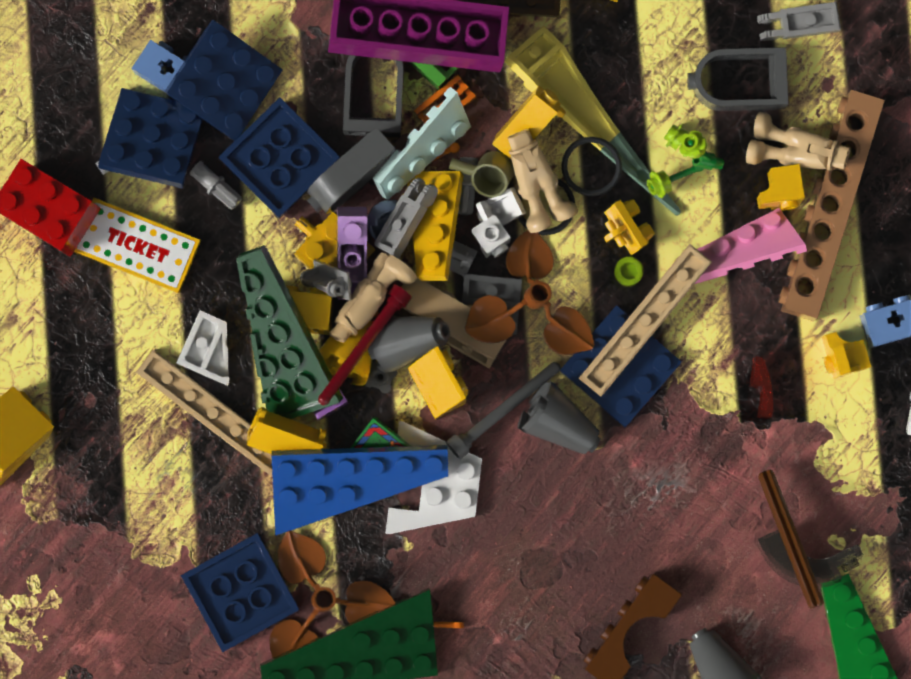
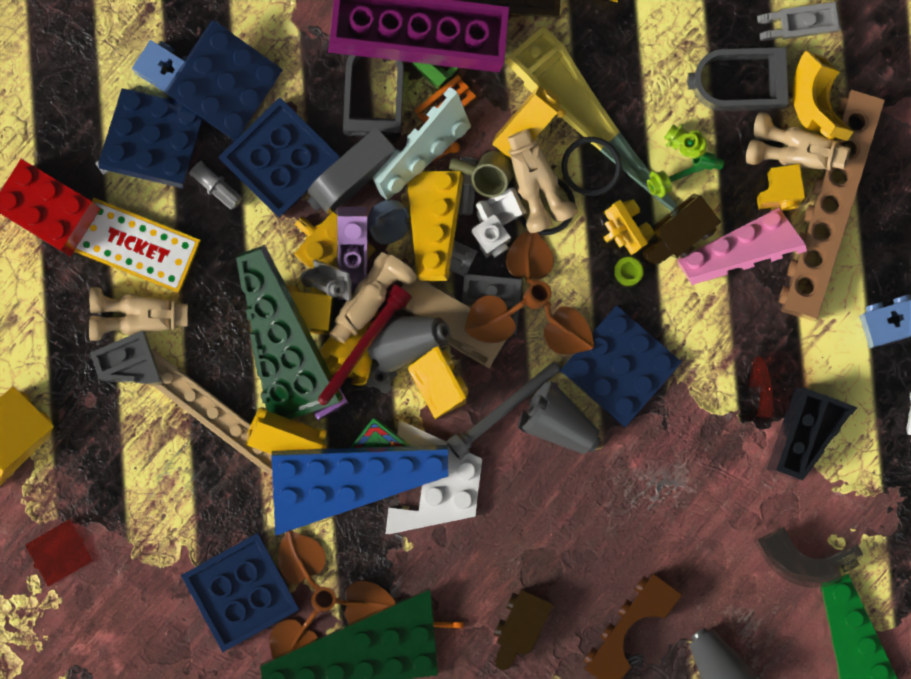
(58, 553): none -> clear red piece
(127, 361): none -> dark grey wing
(141, 313): none -> tan piece
(207, 348): white wing -> none
(406, 217): light grey hinge -> none
(520, 628): none -> dark brown hinge
(645, 320): tan tile -> none
(681, 230): none -> dark brown hinge
(791, 539): reddish brown axle -> none
(806, 432): none -> black wedge
(812, 97): none -> yellow arch
(844, 356): yellow brick -> none

